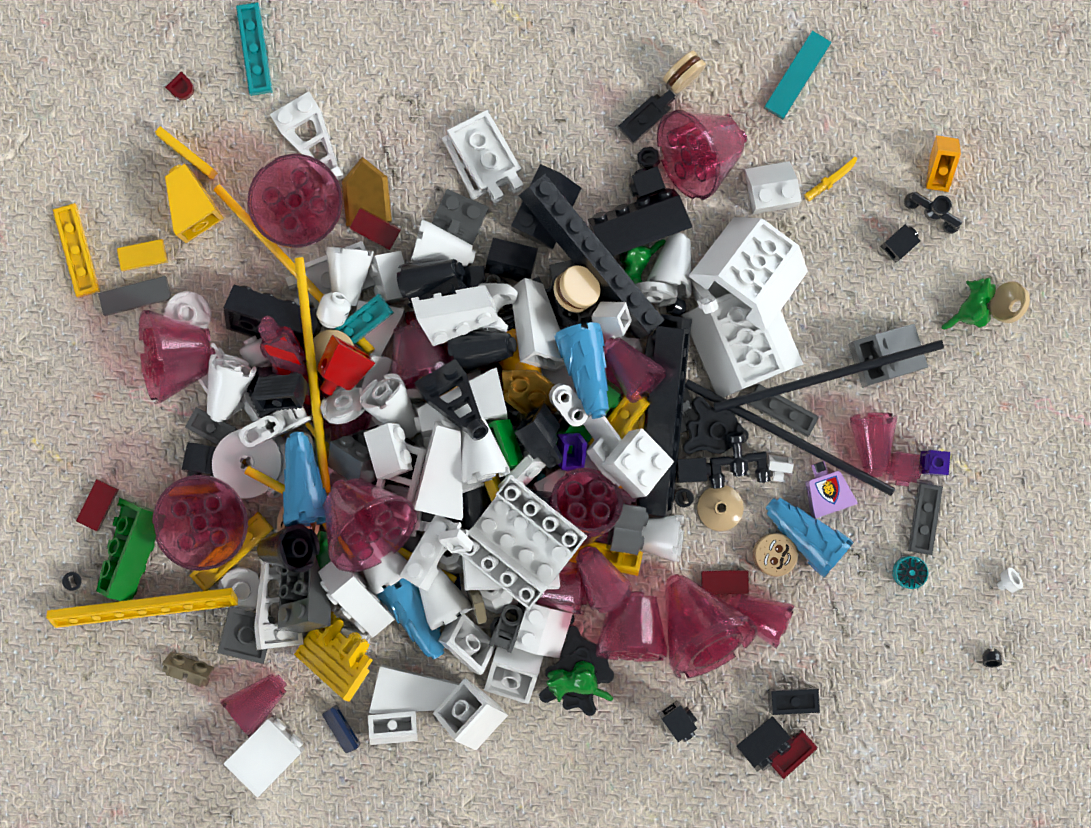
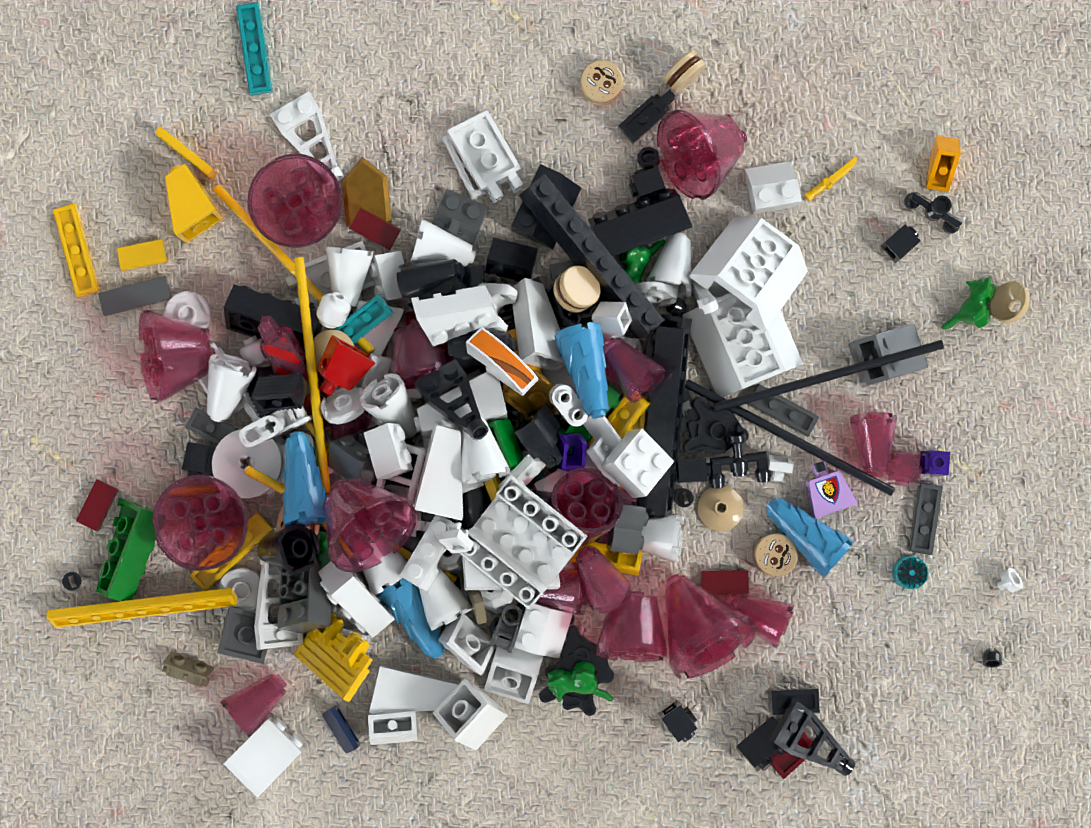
(181, 87): dark red tile -> none
(501, 361): none -> slope
(601, 82): none -> tan head
(791, 728): none -> black plate
(797, 75): teal tile -> none

